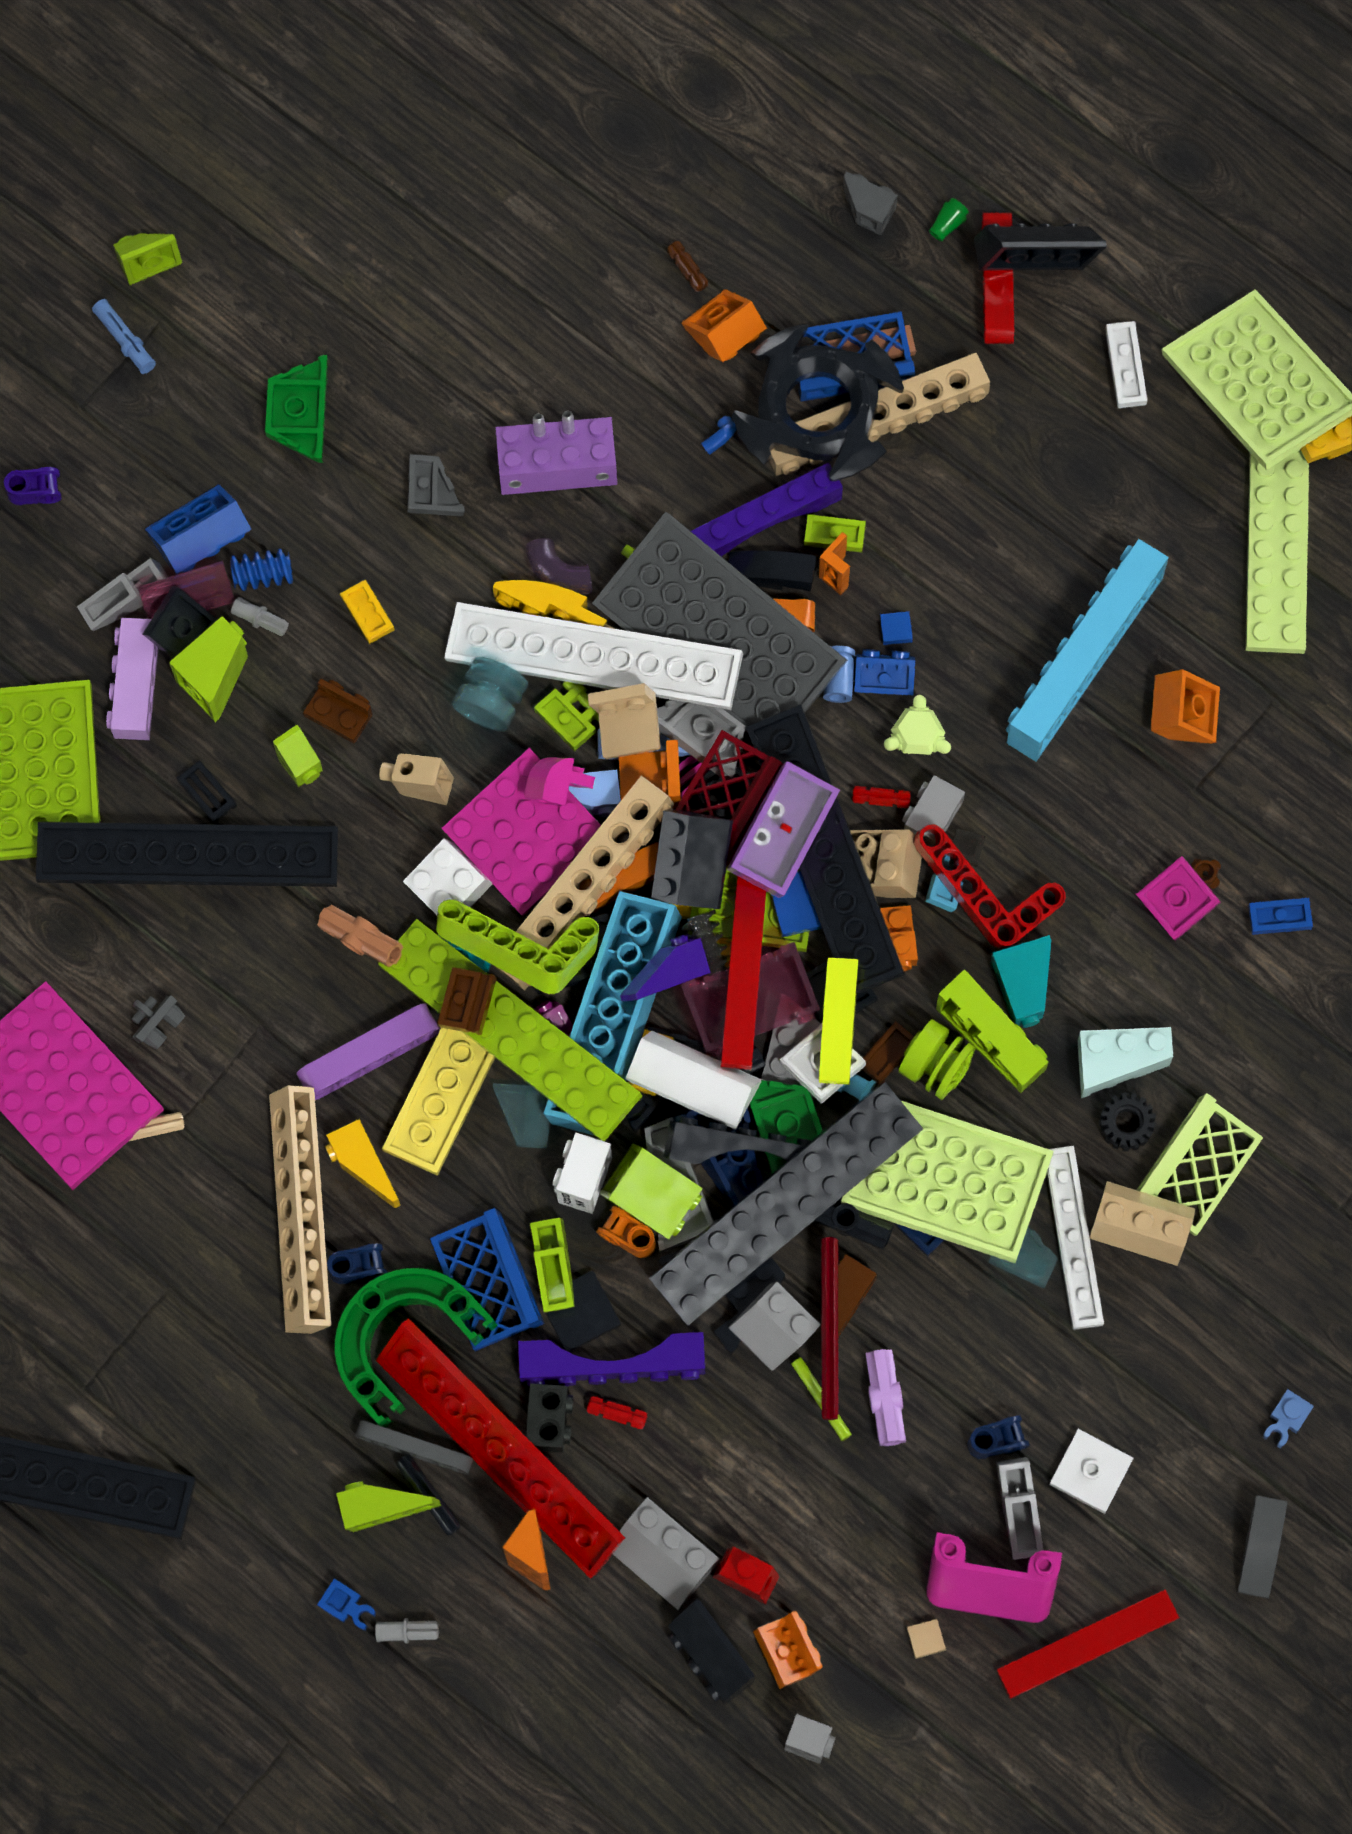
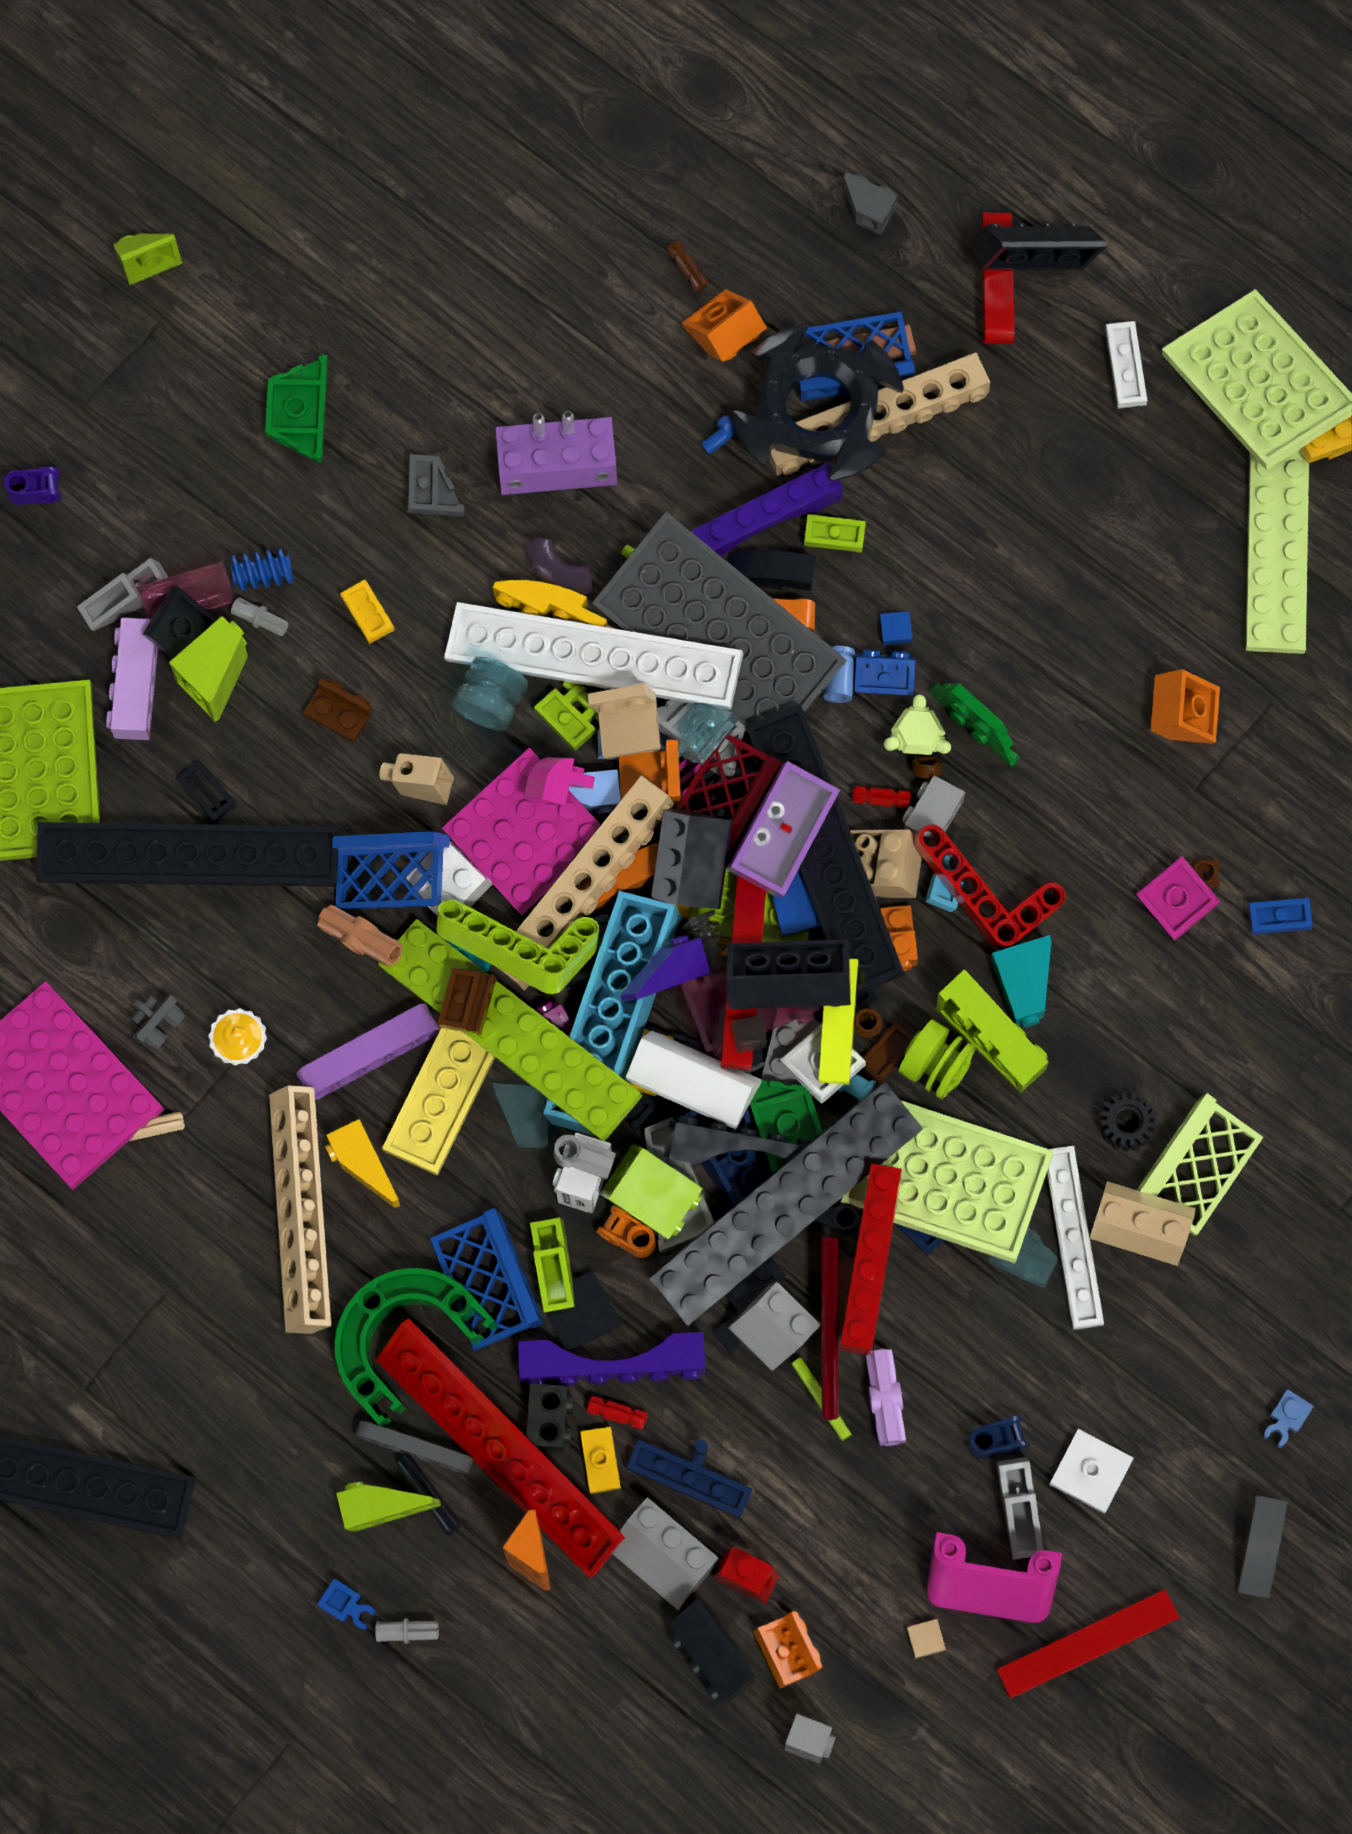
(131, 345): medium blue pin -> none
(198, 529): blue slope -> none
(237, 1036): none -> yellow piece
(297, 756): lime slope -> none
(359, 1263): dark blue piece -> none
(394, 845): none -> blue fence
(587, 1159): none -> light grey piece
(600, 1460): none -> yellow plate
(690, 1477): none -> dark blue plate
(705, 731): none -> clear light blue wing
(748, 1034): none -> clear smoke plate
(788, 974): none -> black slope
(833, 568): orange panel -> none
(870, 1018): none -> reddish brown cone
(871, 1259): none -> red brick
(927, 766): none -> reddish brown tile
(949, 218): green cone -> none
(983, 724): none -> green wing
(1086, 650): medium azure brick -> none
(1120, 1055): light aqua wedge -> none

